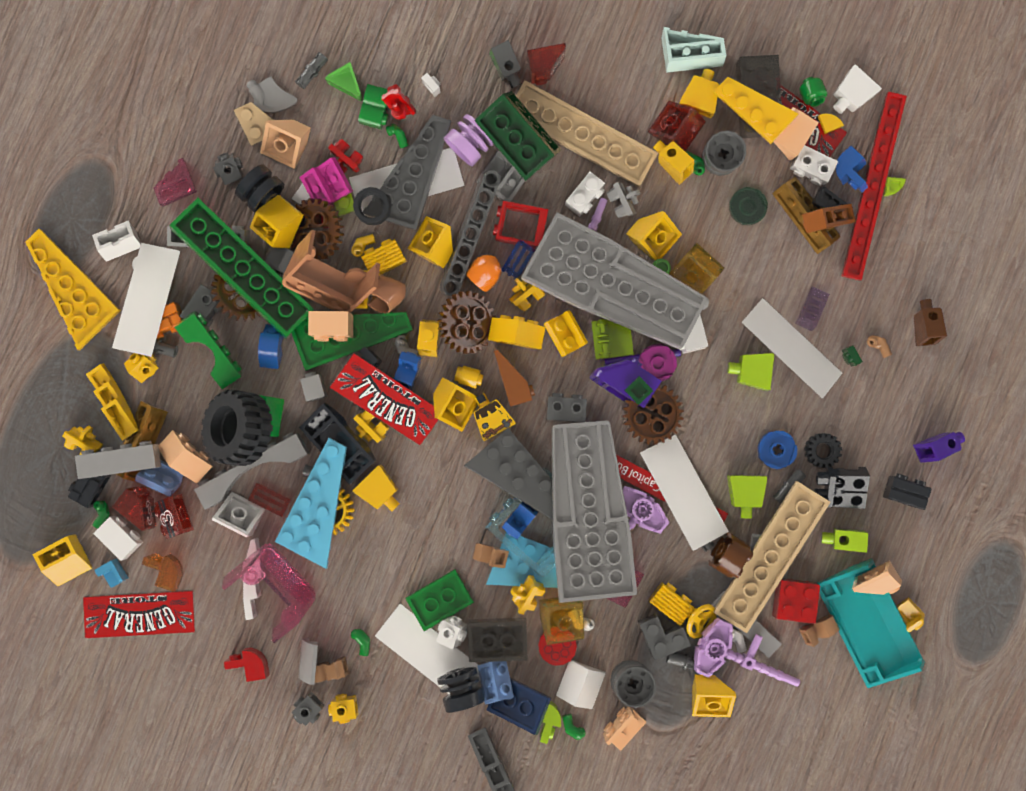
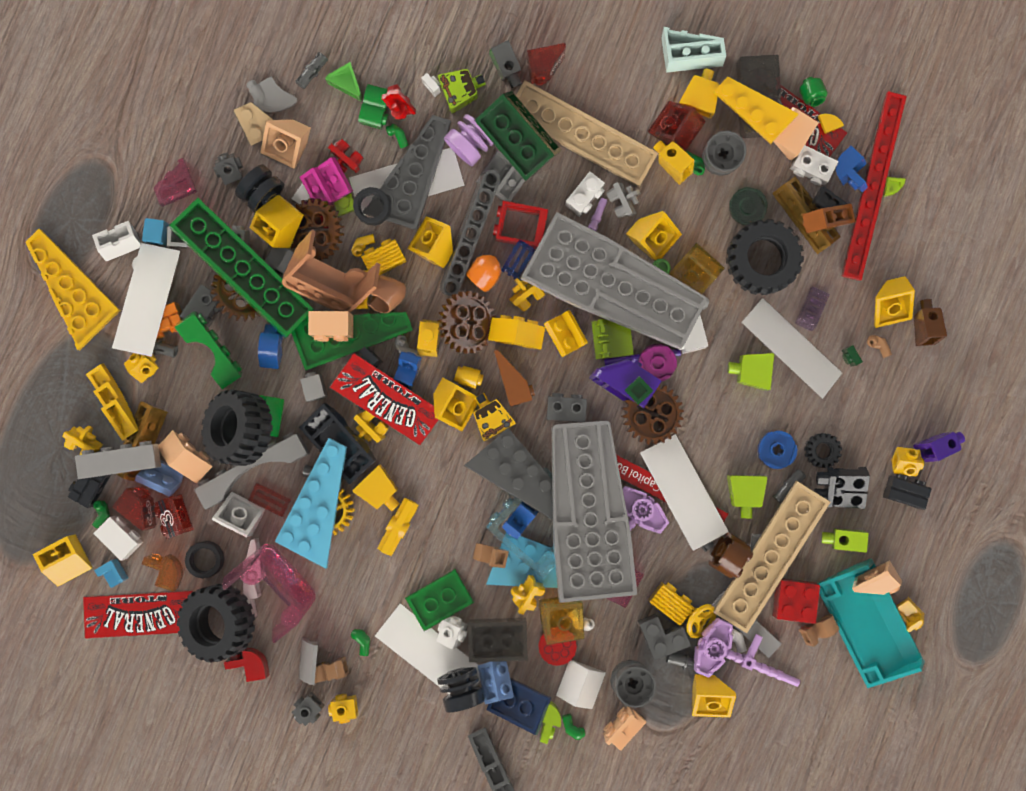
(155, 232): none -> dark azure panel
(189, 559): none -> black tyre
(196, 629): none -> black tyre
(397, 526): none -> yellow piece
(460, 88): none -> lime torso
(785, 243): none -> black tyre
(855, 90): white torso -> none
(894, 302): none -> yellow slope
(907, 461): none -> yellow brick

